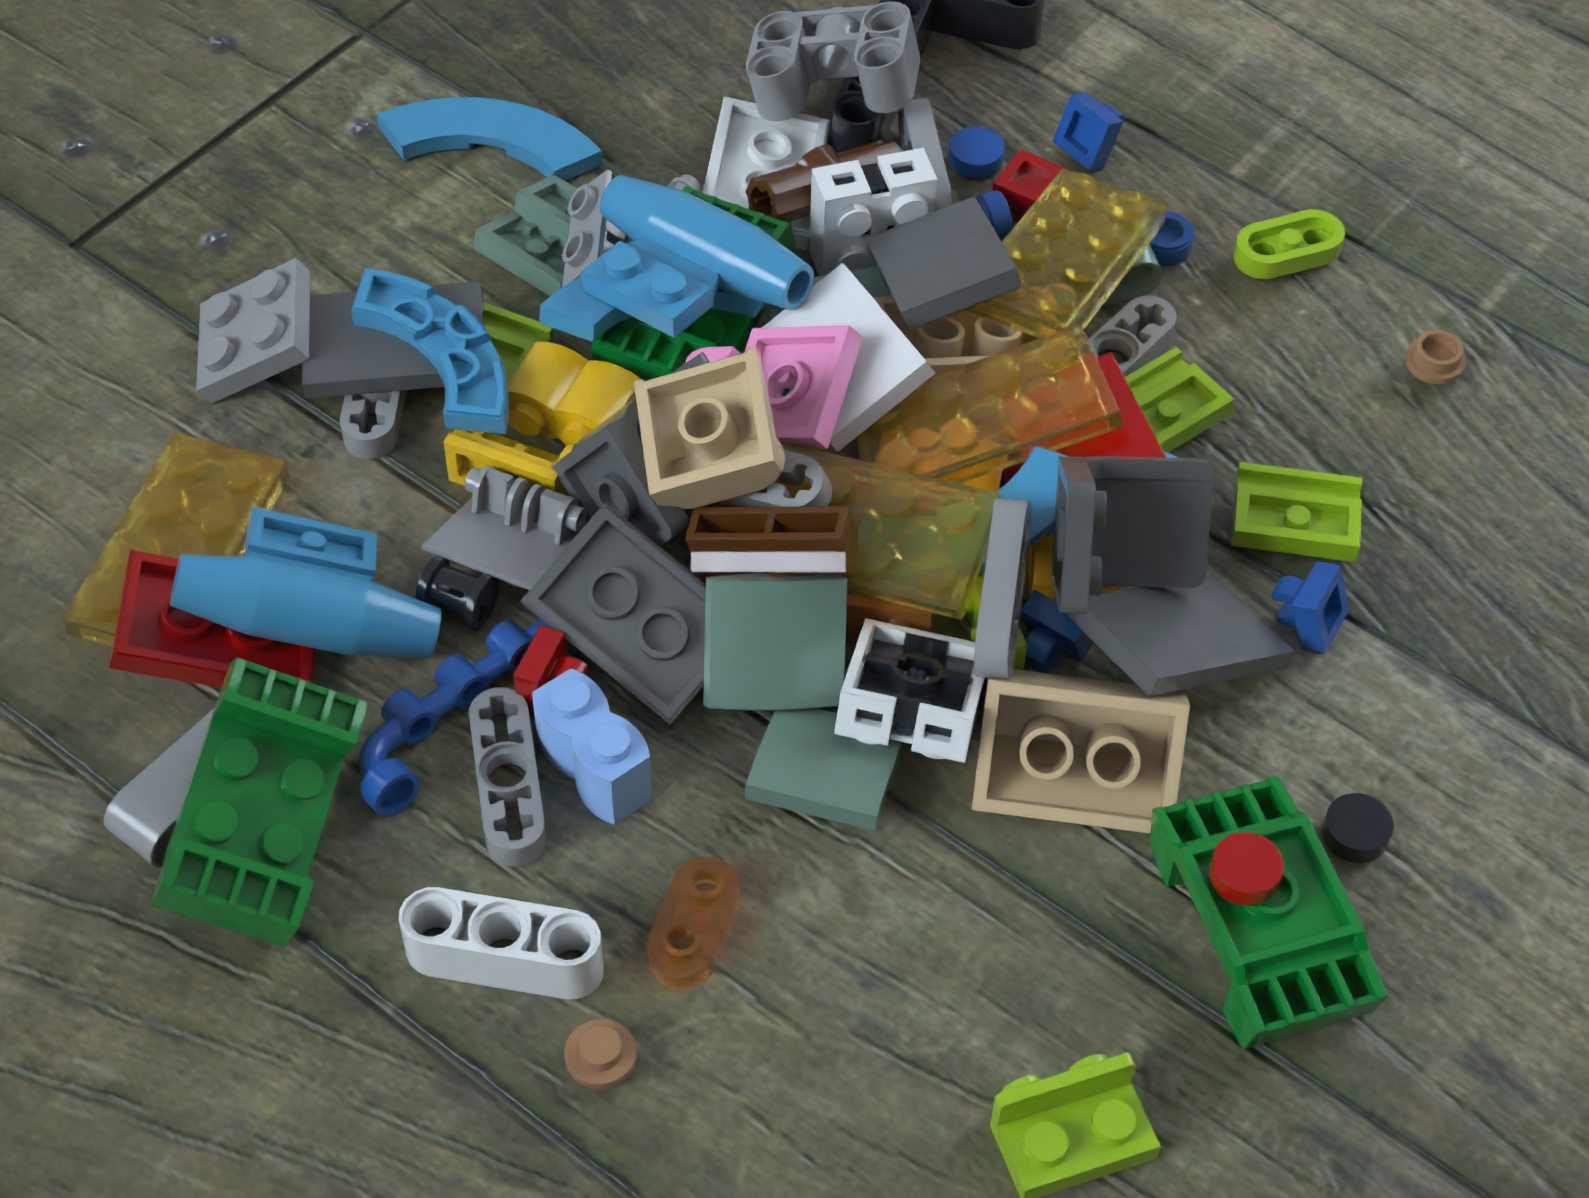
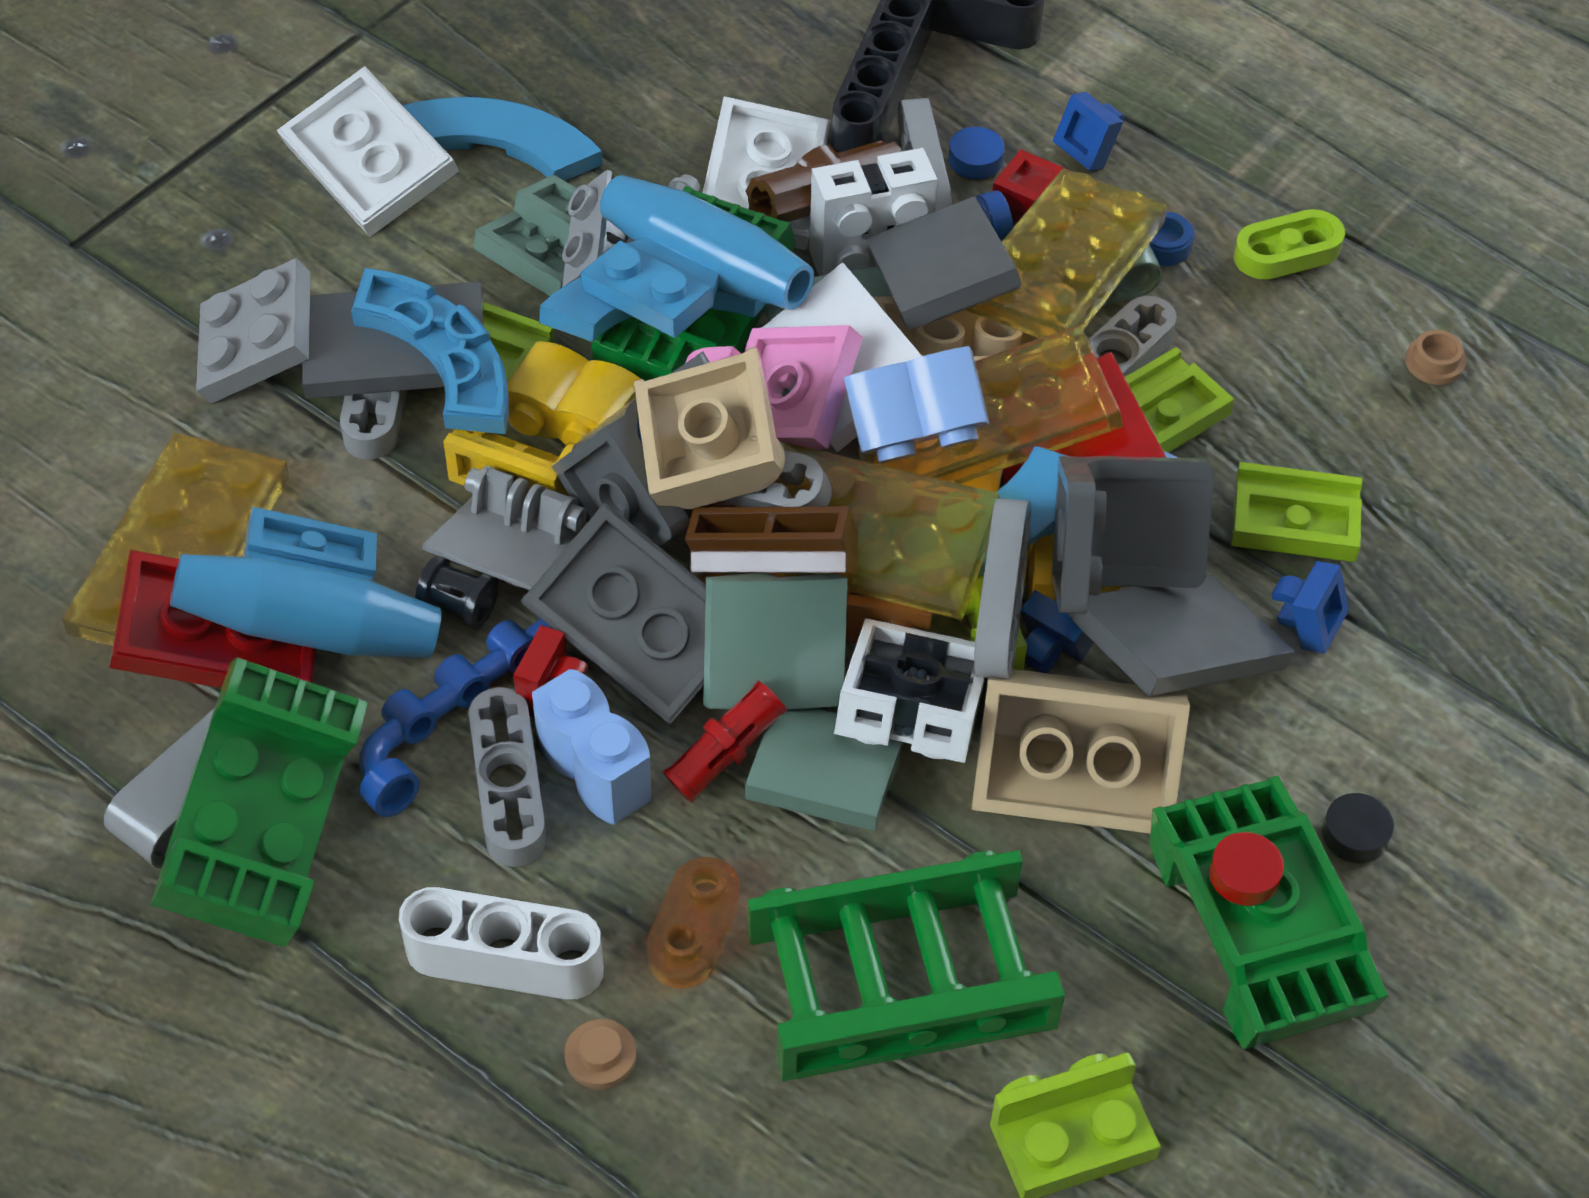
(368, 151): none -> white tile
(725, 741): none -> red pin
(837, 42): light grey beam -> none
(915, 1026): none -> green fence
(917, 403): none -> light blue brick

